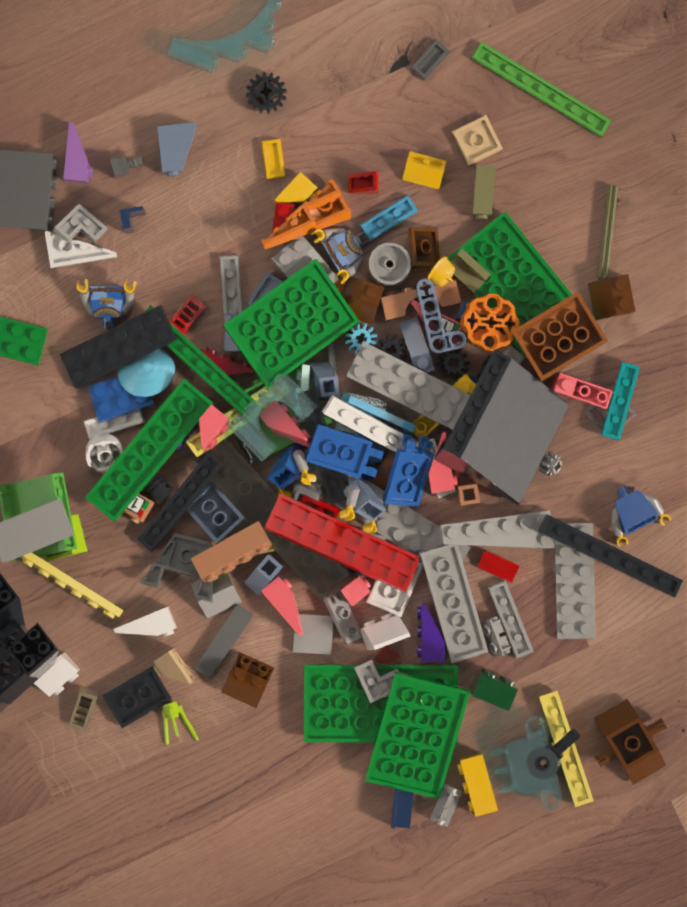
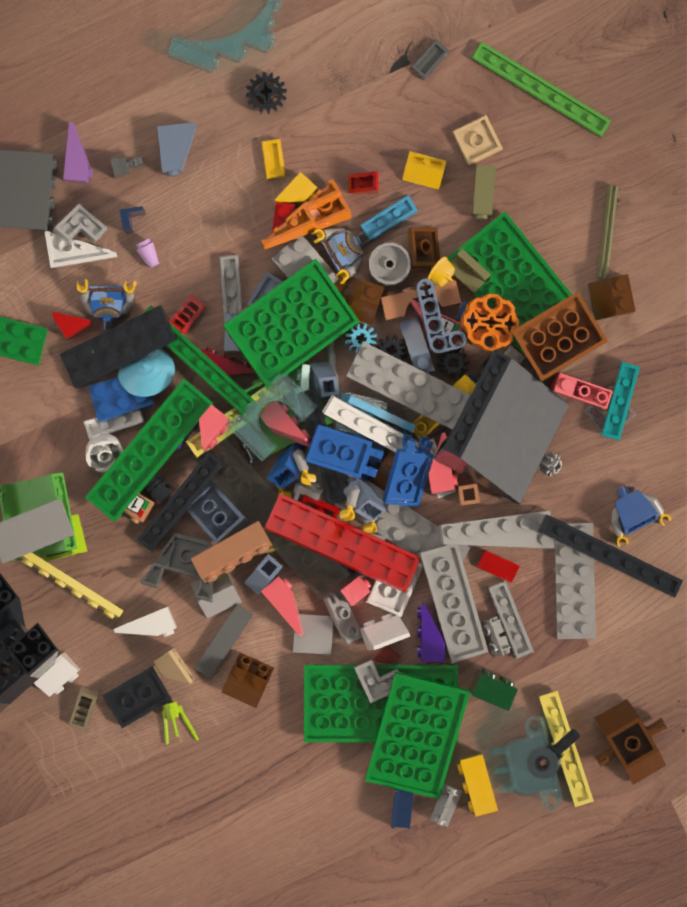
(70, 325): none -> red slope
(147, 252): none -> lavender cone

